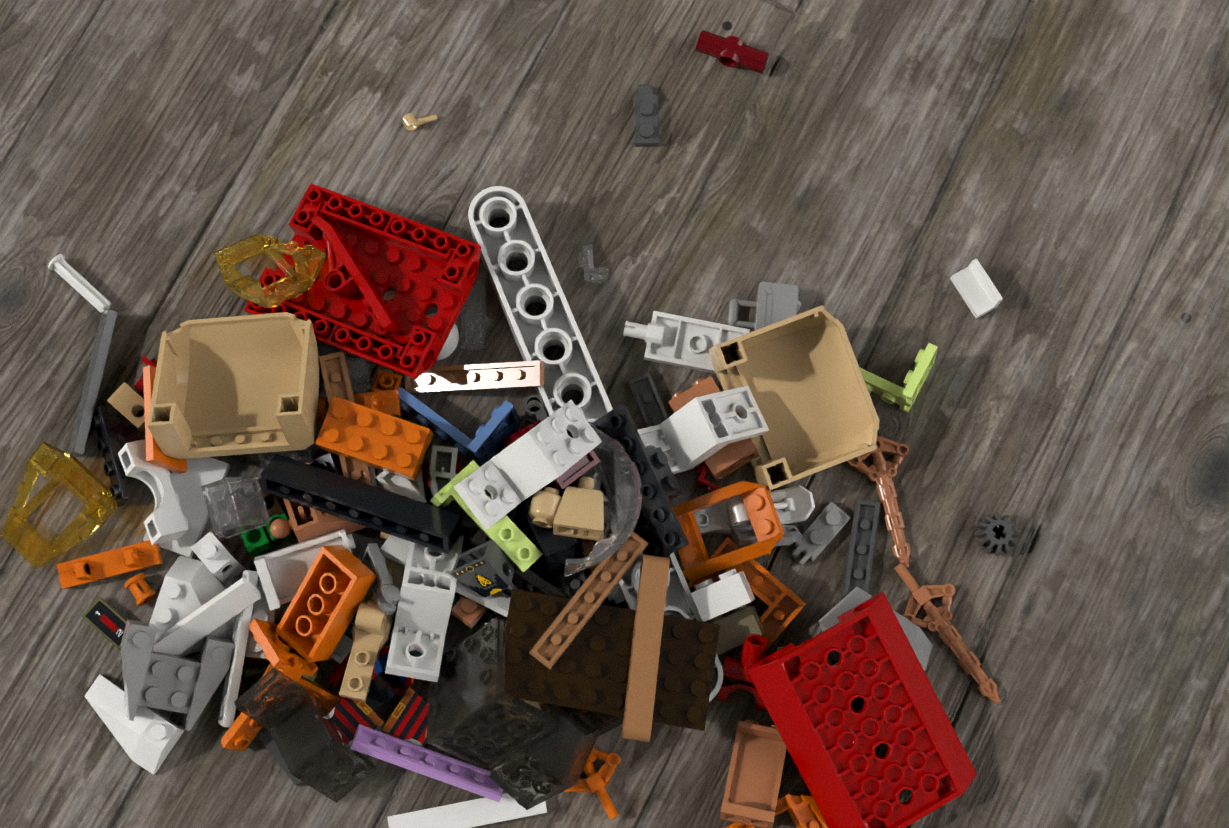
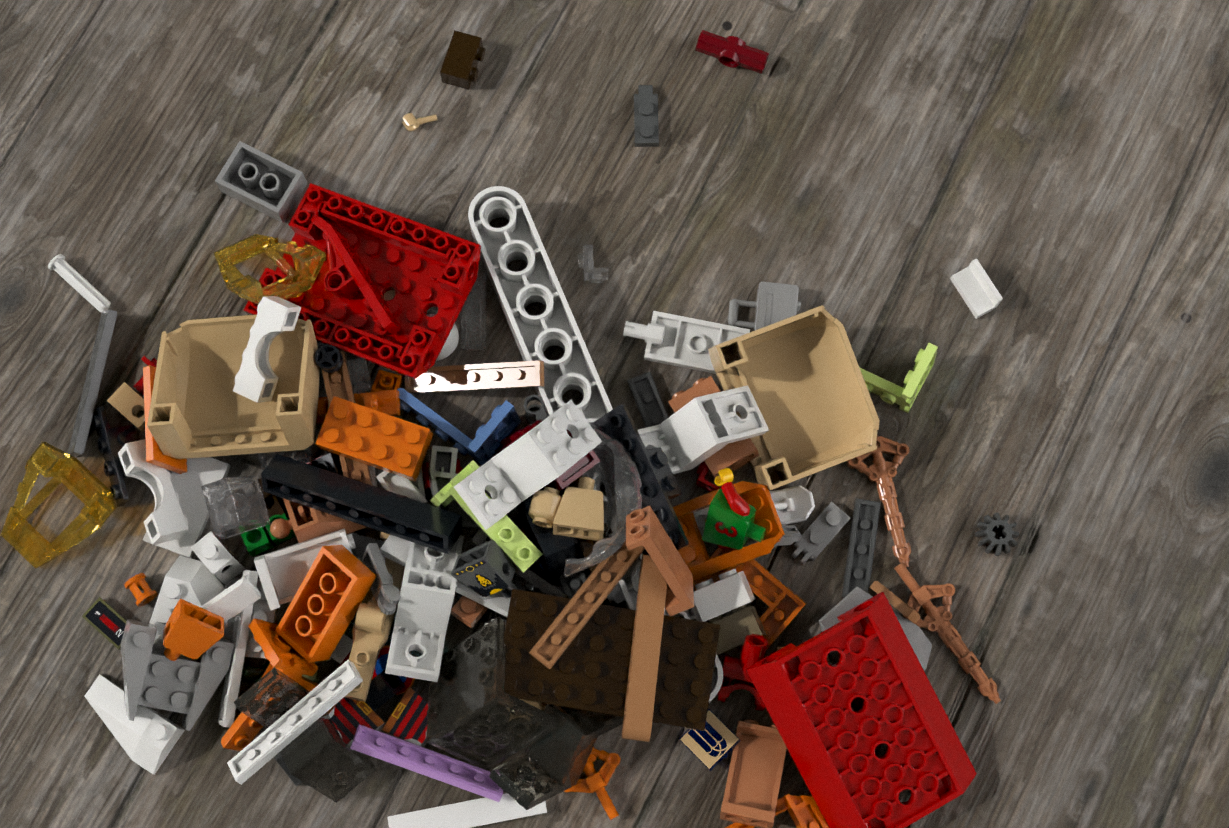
(109, 564): orange hinge -> none
(191, 631): none -> orange torso
(255, 375): none -> white arch
(261, 181): none -> light grey brick
(294, 722): none -> white tile
(325, 354): none -> black wheel
(462, 60): none -> dark brown brick
(646, 530): none -> nougat panel
(713, 743): none -> piece
(730, 516): none -> green torso
(896, 602): none -> medium nougat tile

